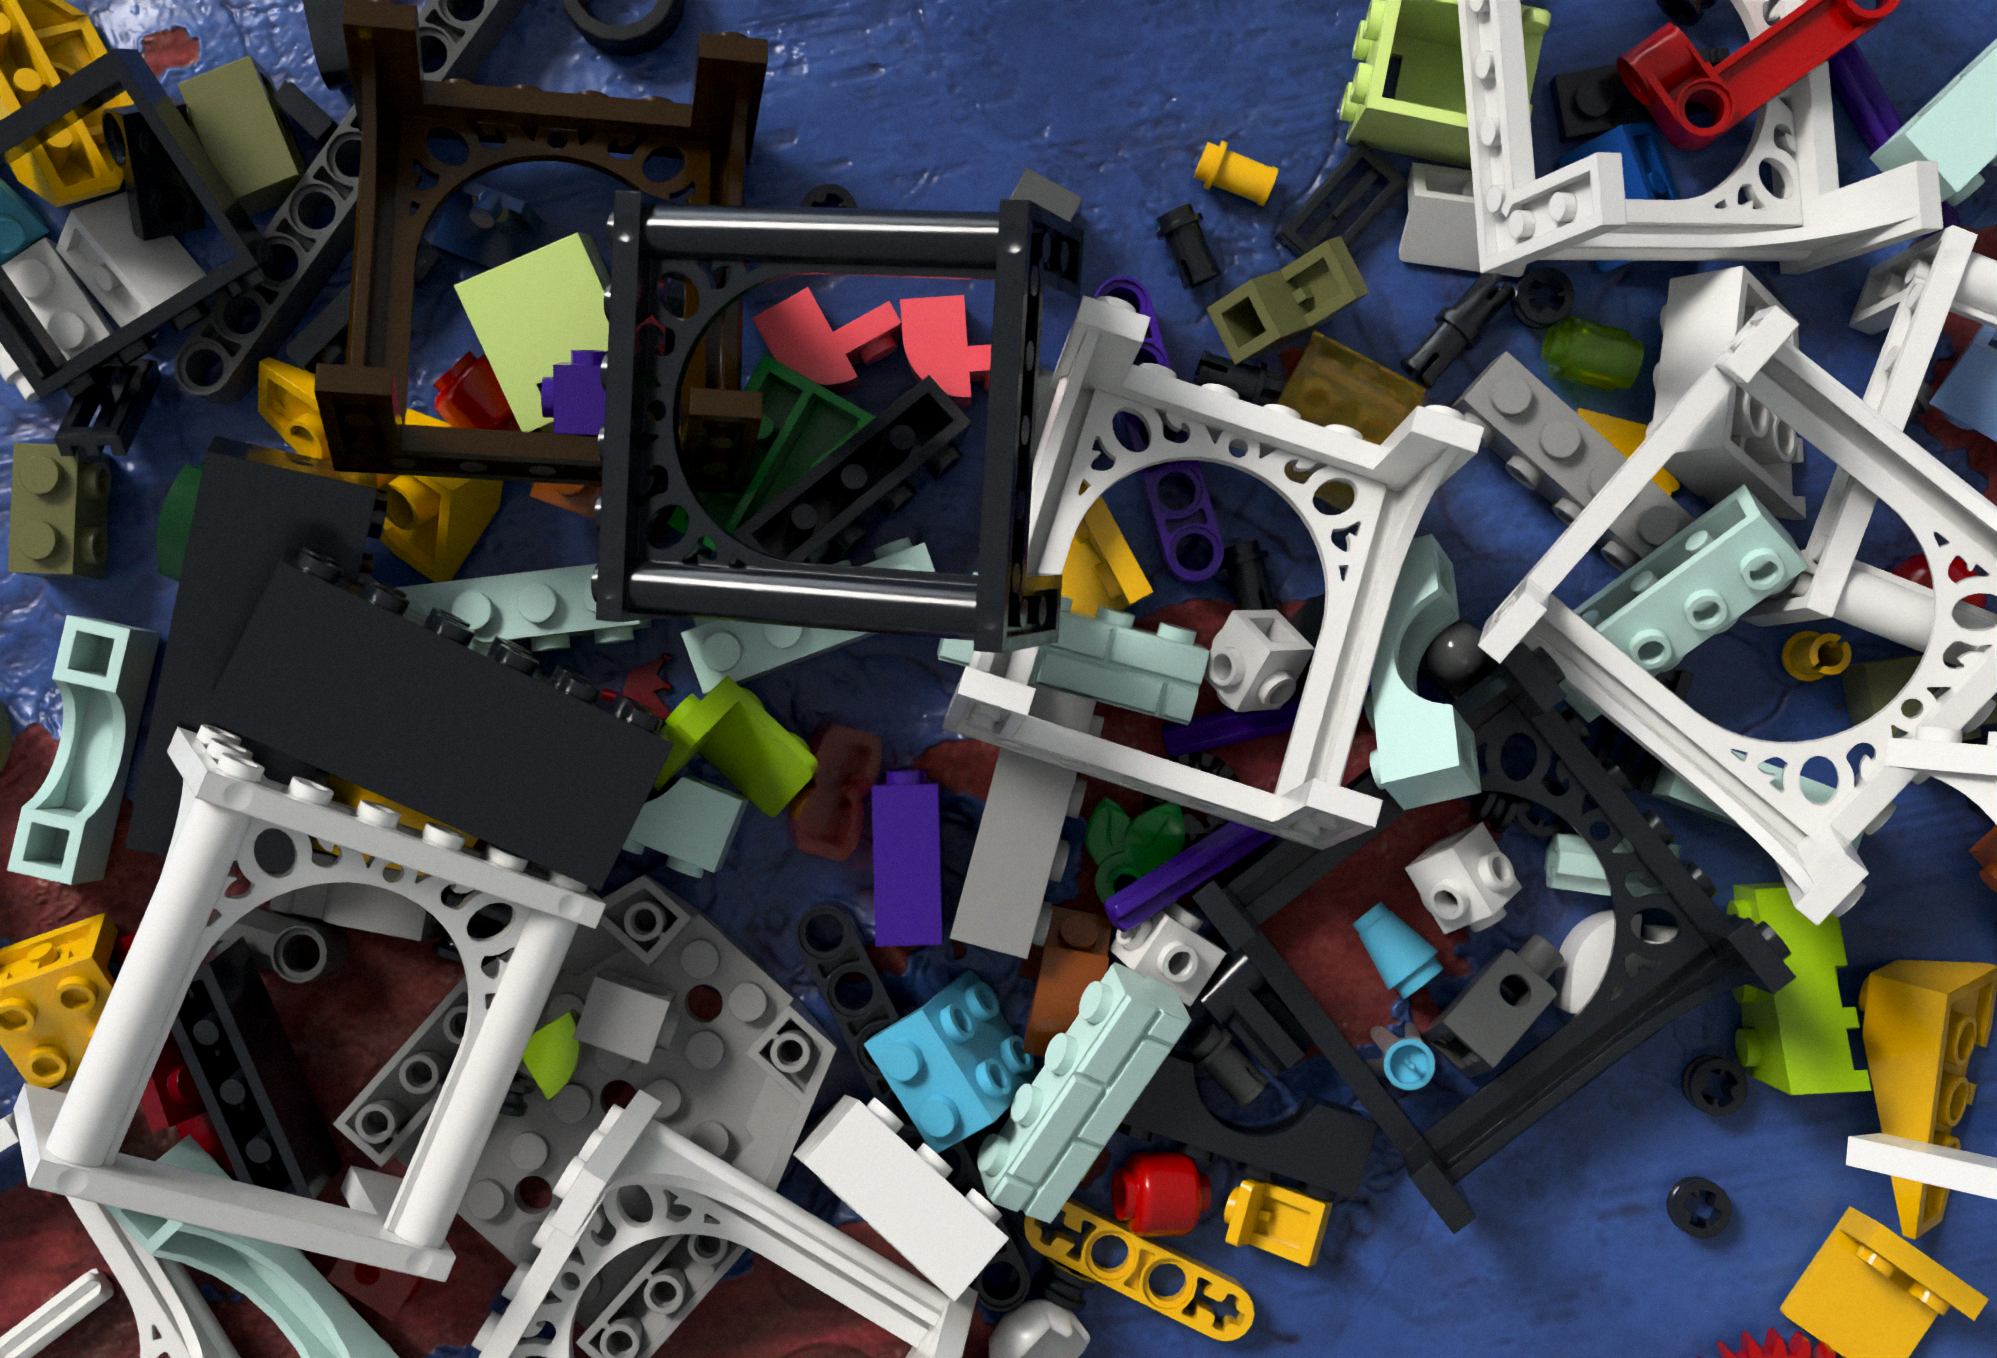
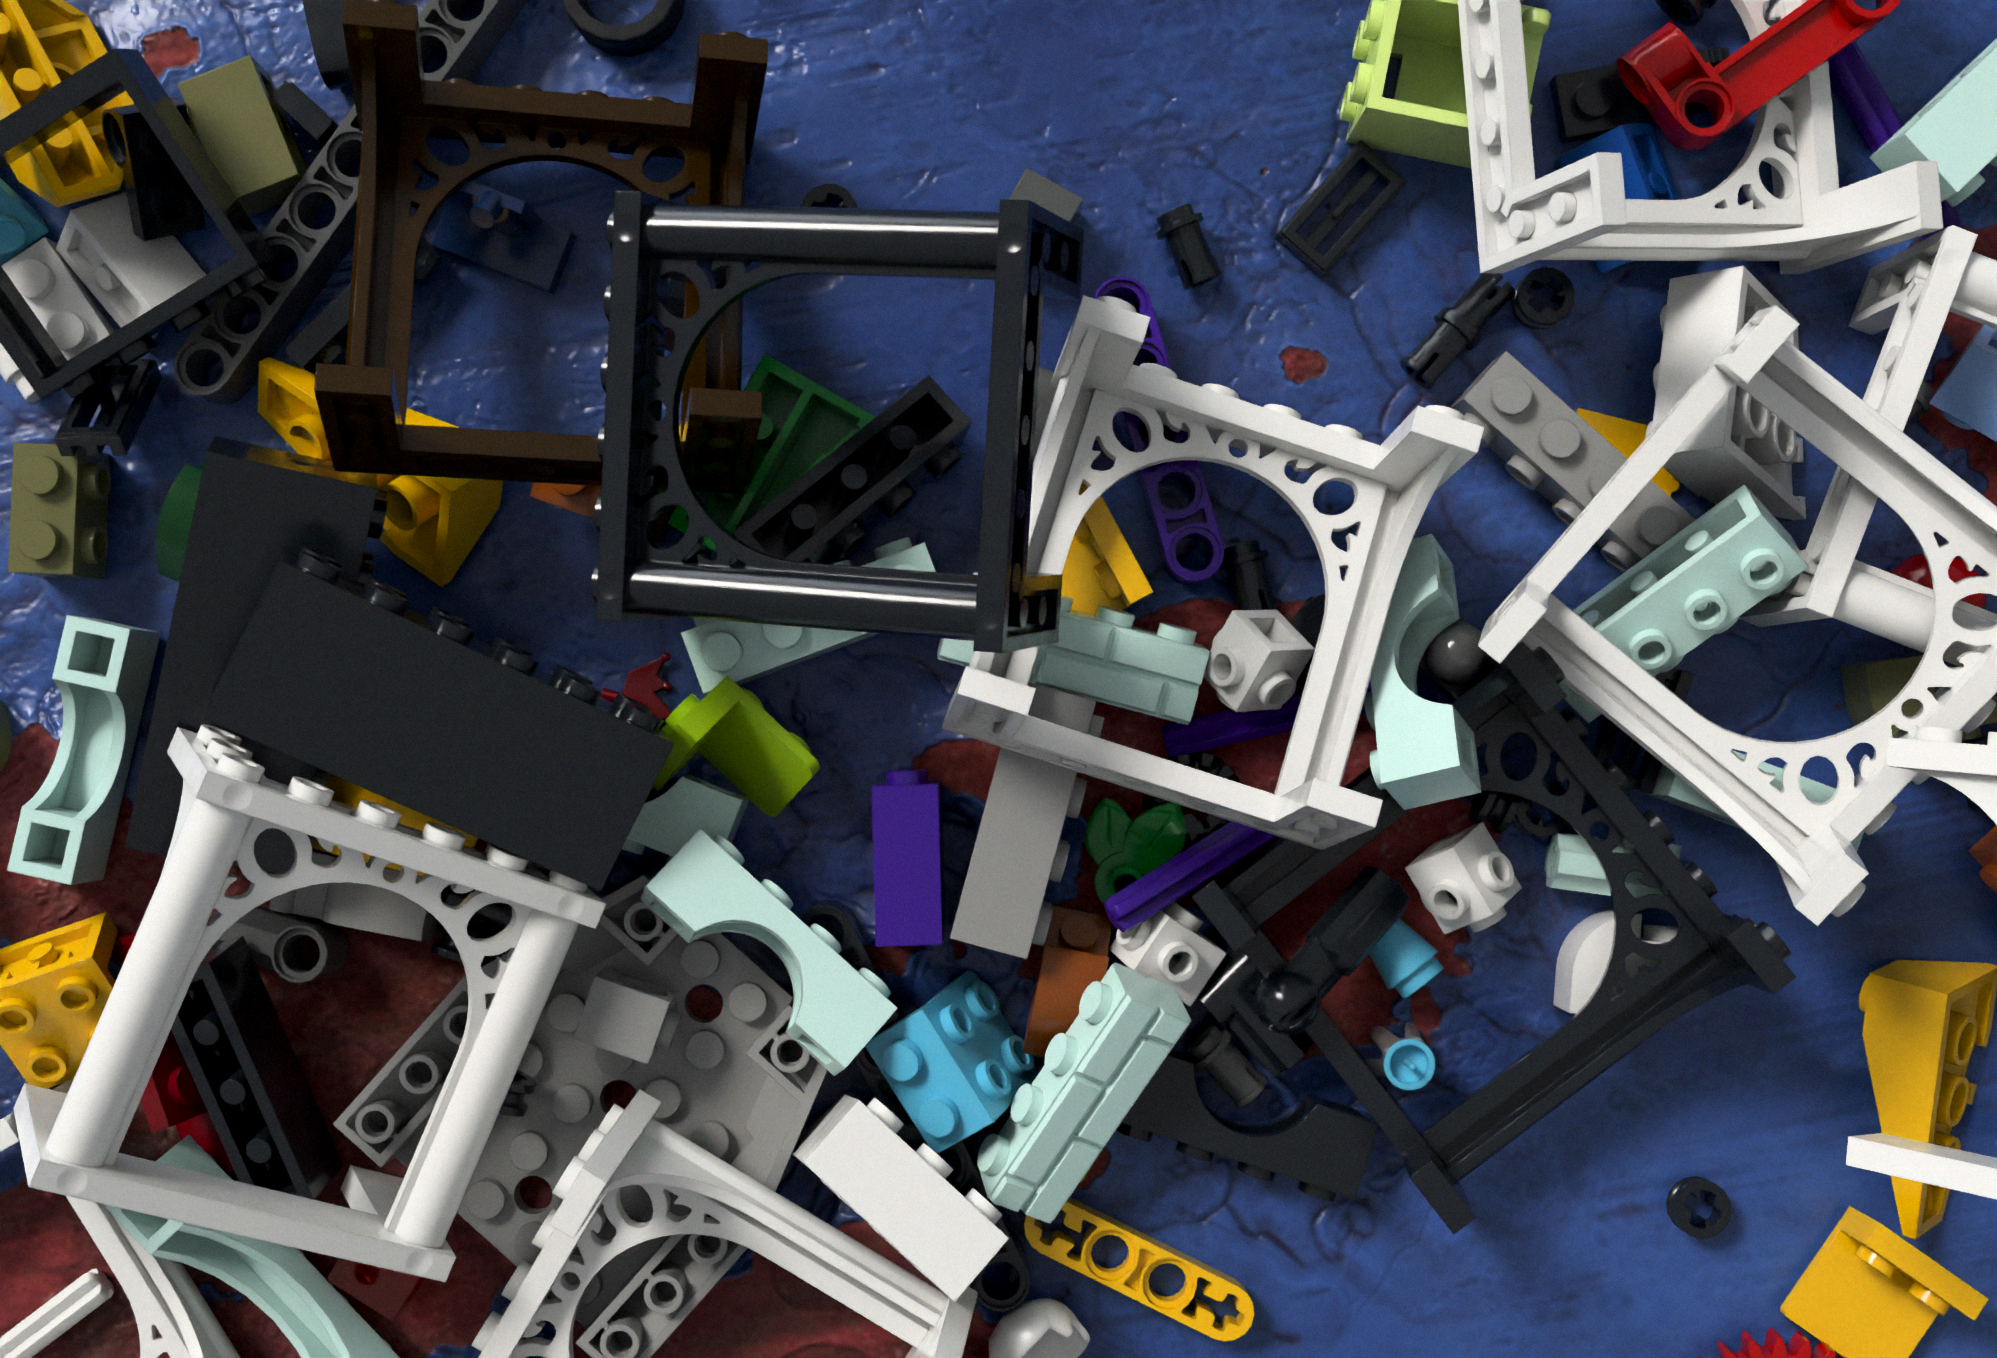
(473, 397): red head -> none
(525, 607): light aqua brick -> none
(534, 316): yellowish green container -> none
(554, 1054): lime tile -> none
(575, 394): dark purple brick -> none
(711, 893): none -> light aqua arch
(805, 342): coral brick -> none
(829, 809): clear red brick -> none
(938, 346): coral brick -> none
(1063, 1285): black bush -> none
(1160, 1194): red head -> none
(1235, 173): yellow pin -> none
(1251, 382): black axle -> none
(1277, 1220): yellow bracket -> none
(1288, 302): olive brick -> none
(1333, 949): none -> black piece
(1346, 390): clear yellow bracket -> none
(1442, 220): white panel -> none
(1479, 1024): dark grey torso -> none
(1592, 354): clear neon green brick -> none
(1734, 1087): black bush -> none
(1800, 1032): lime wedge -> none
(1812, 655): yellow pin -> none

